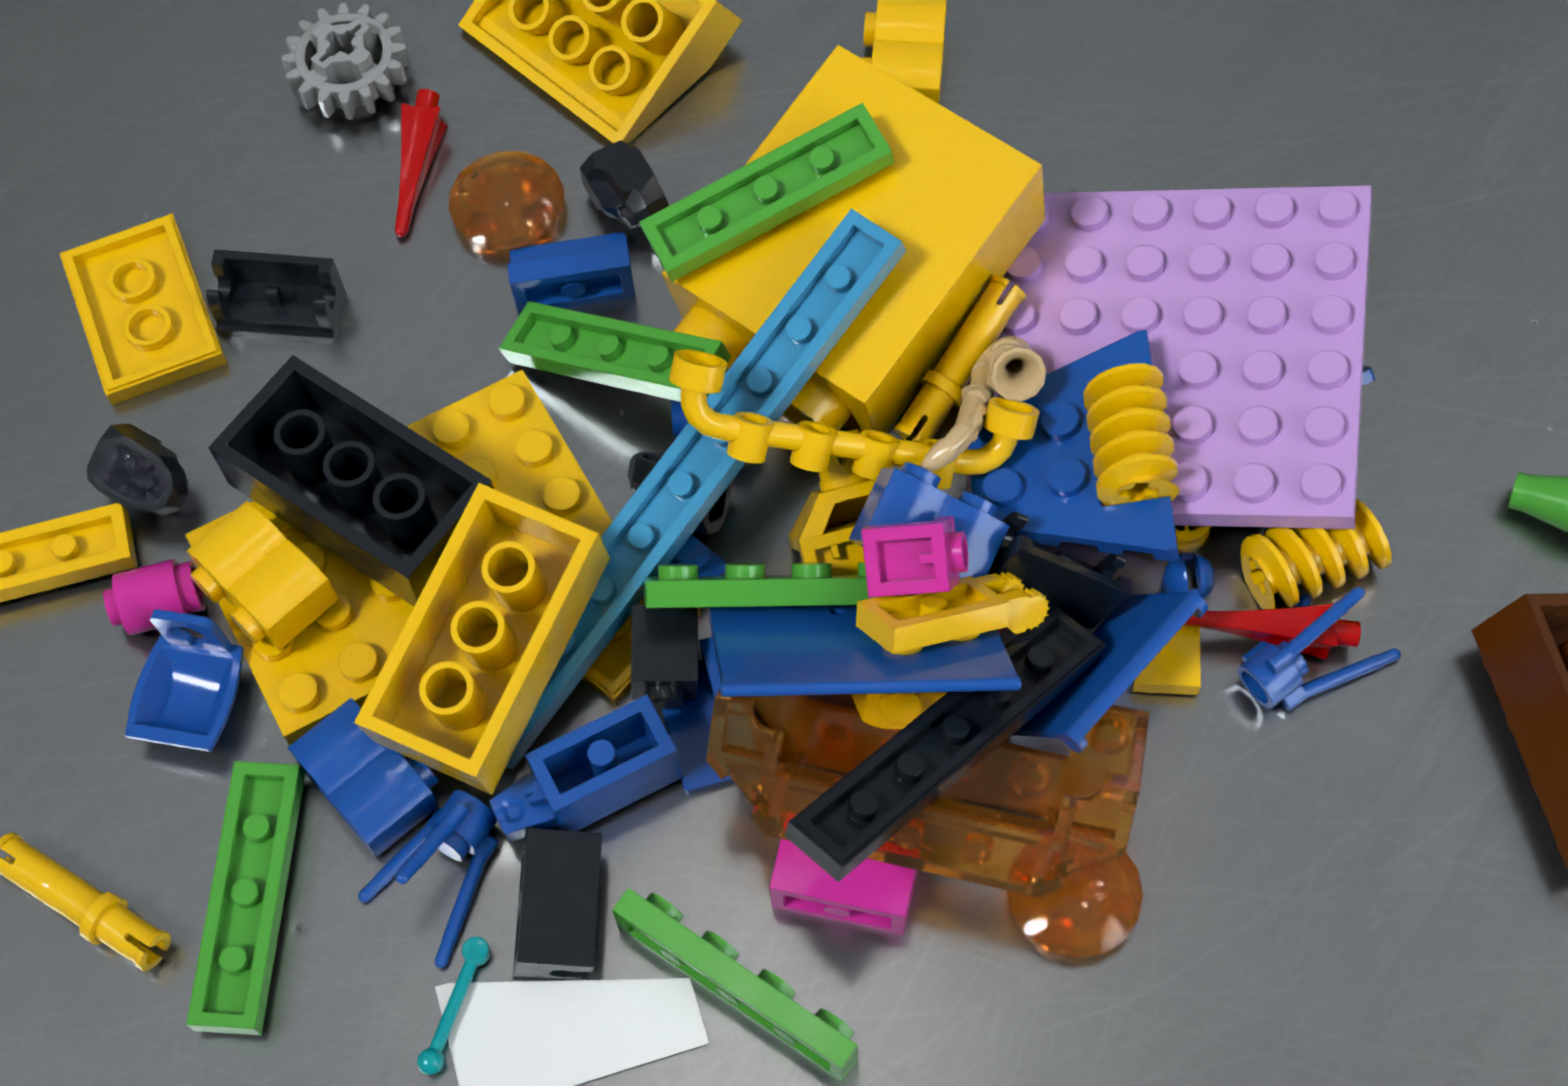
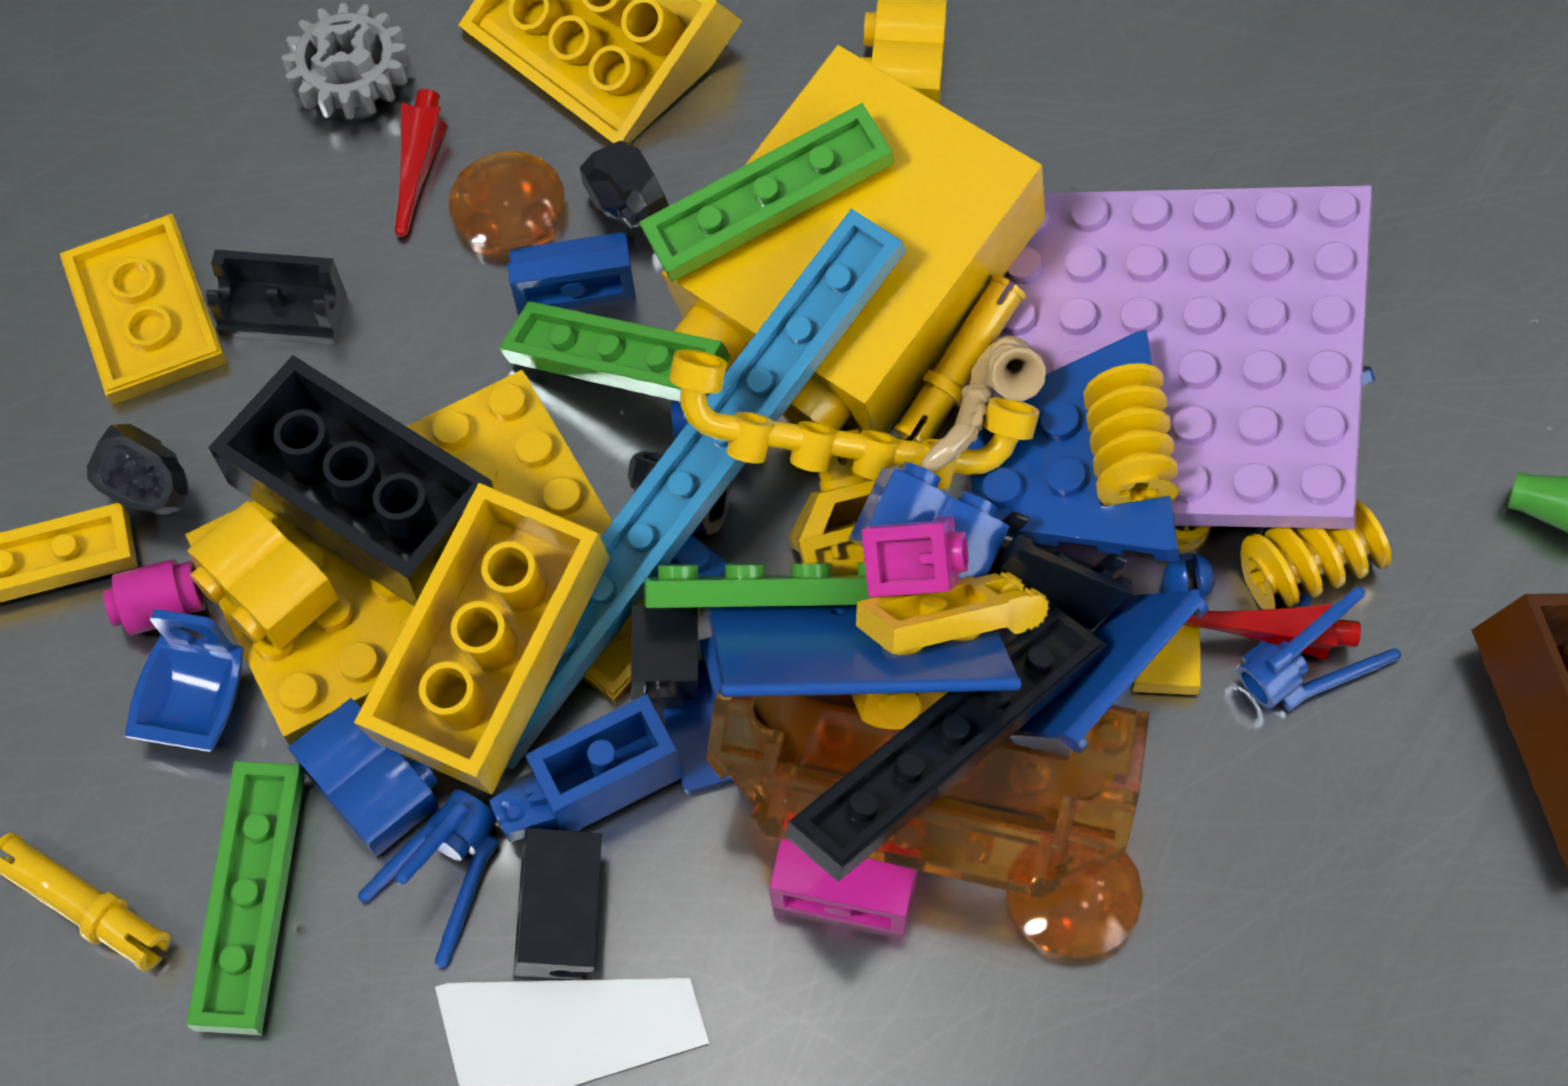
(476, 953): teal hinge -> none
(761, 998): bright green plate -> none

